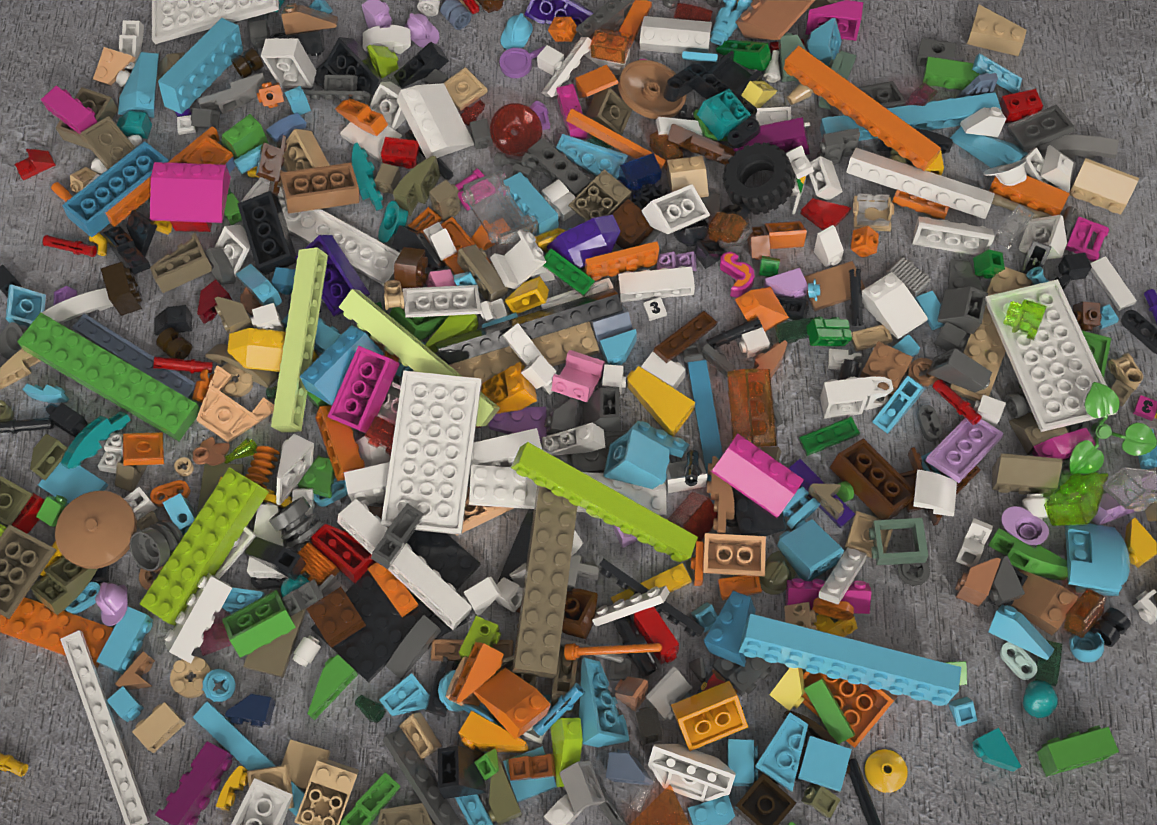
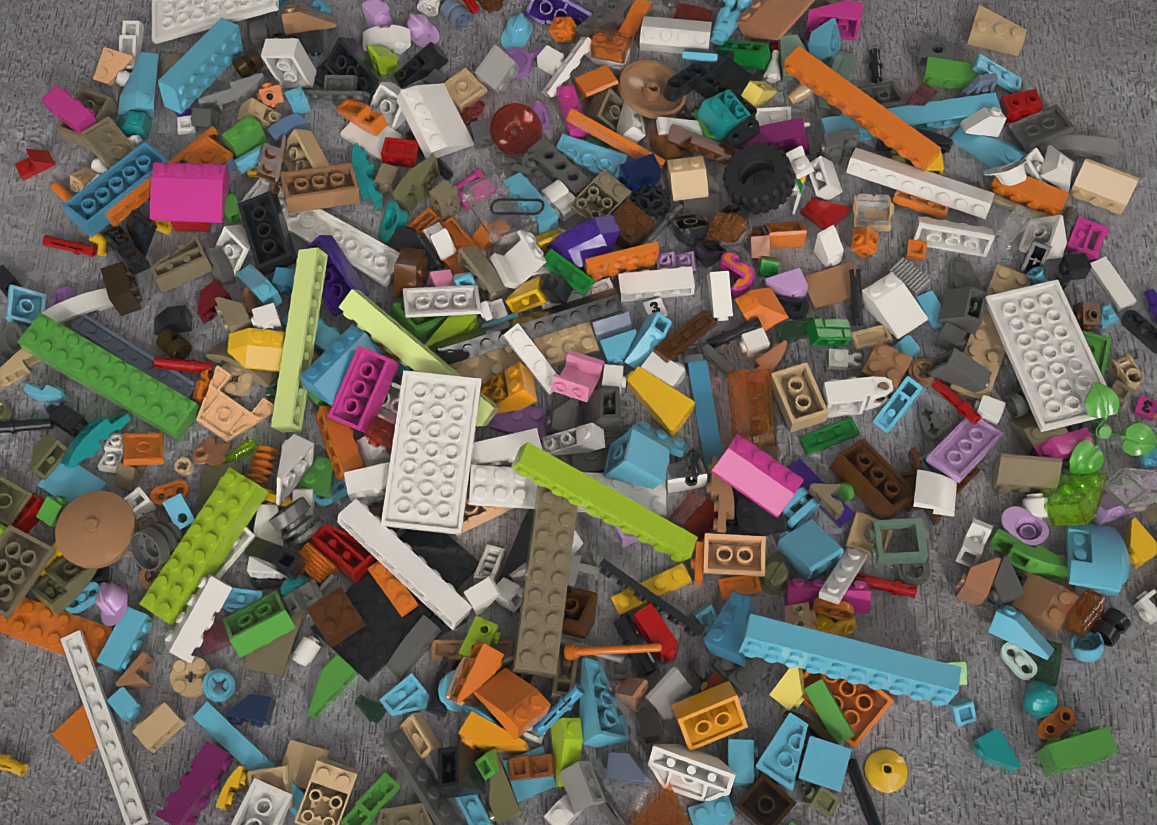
(77, 735): none -> orange tile
(261, 112): none -> tan slope
(393, 294): tan piece -> none
(397, 536): dark grey slope -> none
(480, 573): none -> white slope
(497, 70): none -> light grey slope
(516, 213): none -> black piece
(539, 372): white brick -> none
(556, 289): none -> black brick
(630, 124): none -> white slope
(634, 604): white plate -> none
(649, 336): none -> medium azure slope
(675, 210): white slope -> none
(720, 295): none -> white slope
(798, 397): none -> tan brick
(814, 290): medium azure plate -> none
(848, 369): black brick -> none
(875, 65): none -> black pin
(892, 586): none -> red pin
(916, 250): none -> orange plate
(988, 264): green brick -> none
(1025, 317): clear neon green hips -> none
(1057, 724): none -> orange plate

